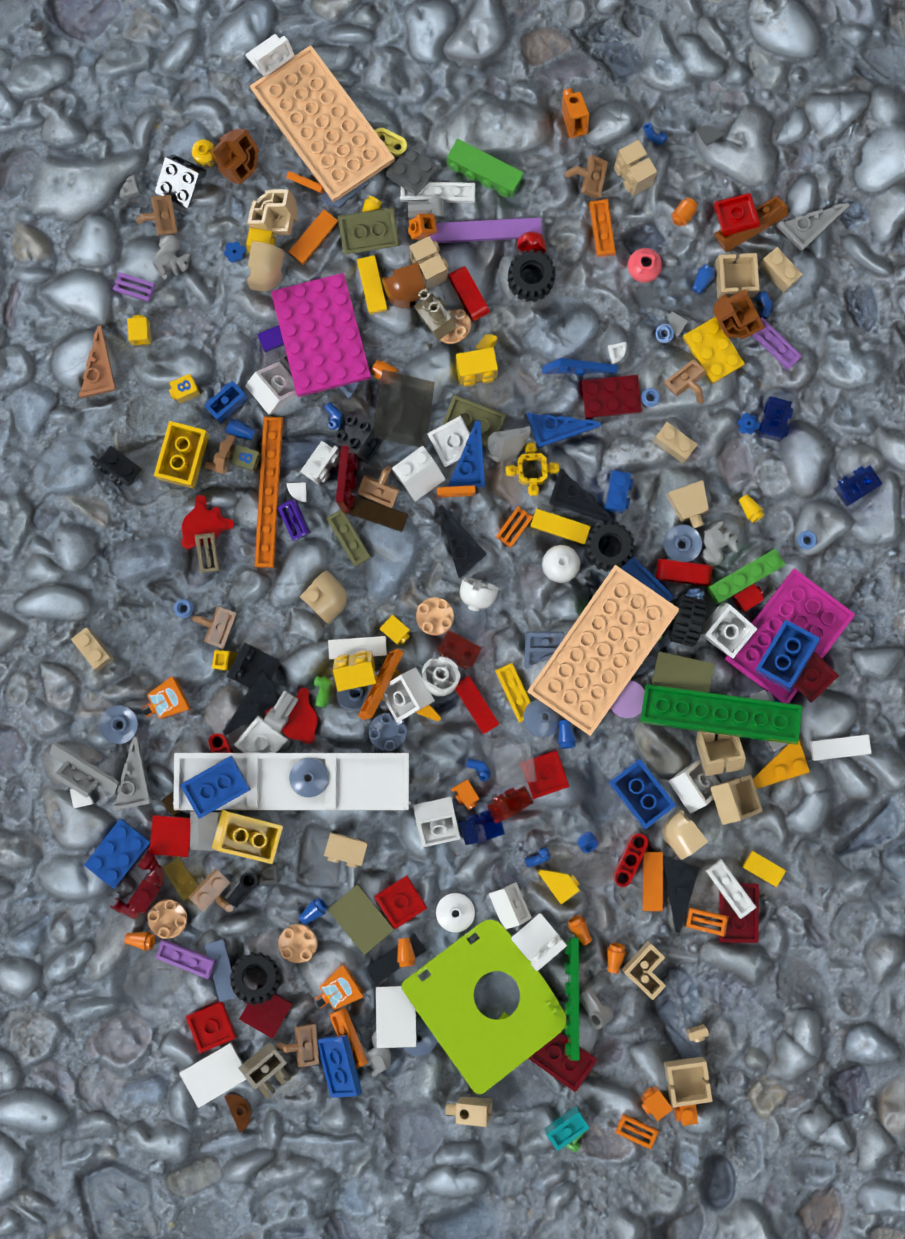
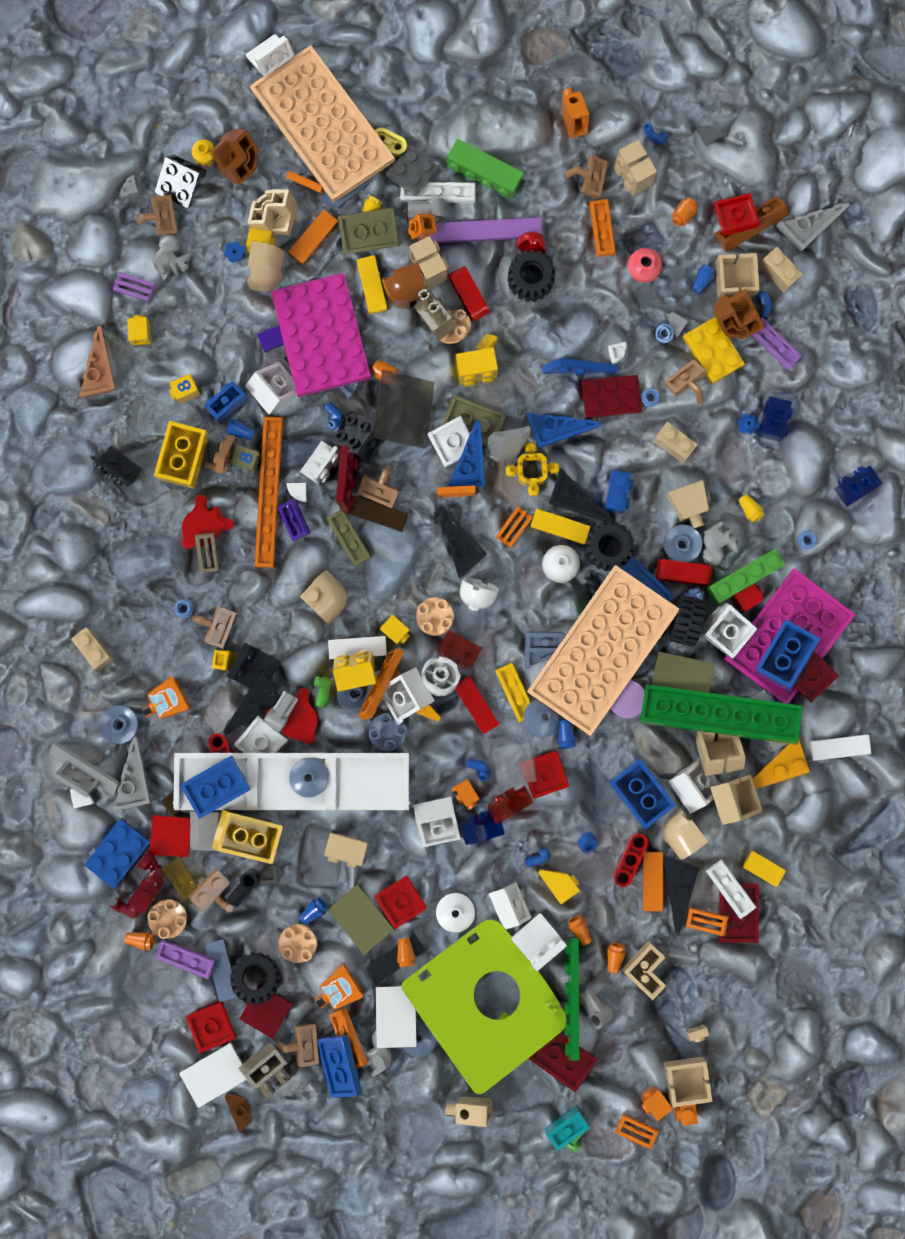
(418, 473): white slope -> none

